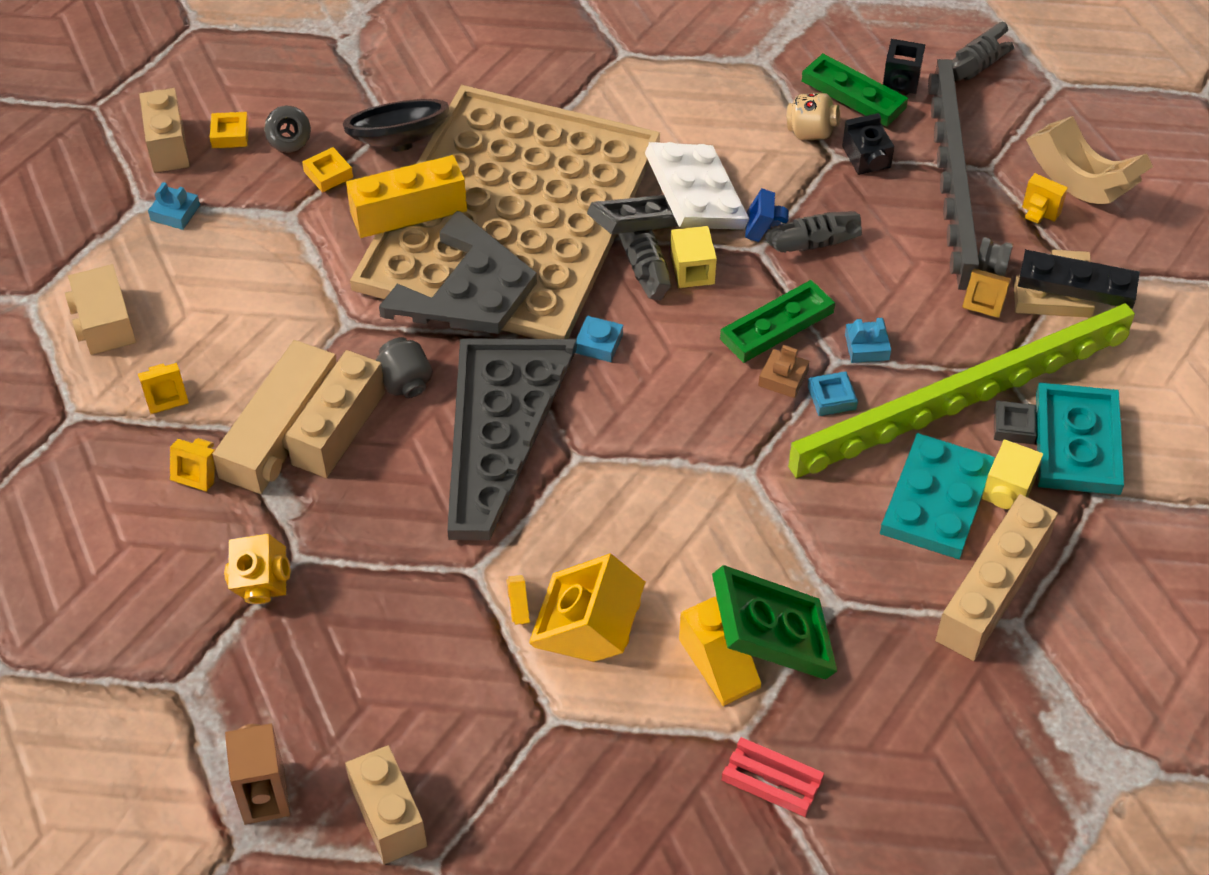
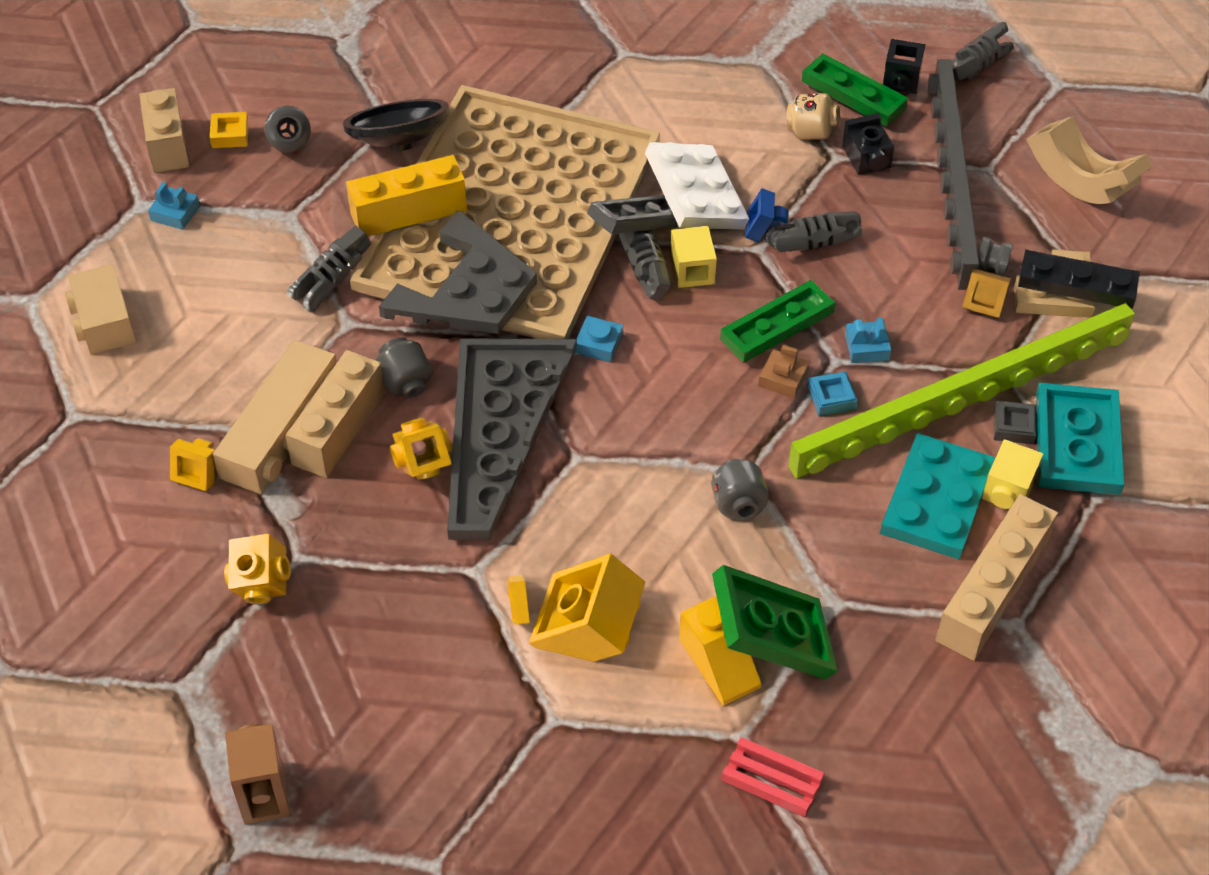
(163, 387): yellow tile -> none
(327, 169): yellow plate -> none
(330, 268): none -> dark grey hinge
(386, 804): tan brick -> none
(433, 455): none -> yellow brick
(739, 487): none -> dark grey head
(1043, 199): yellow tile -> none

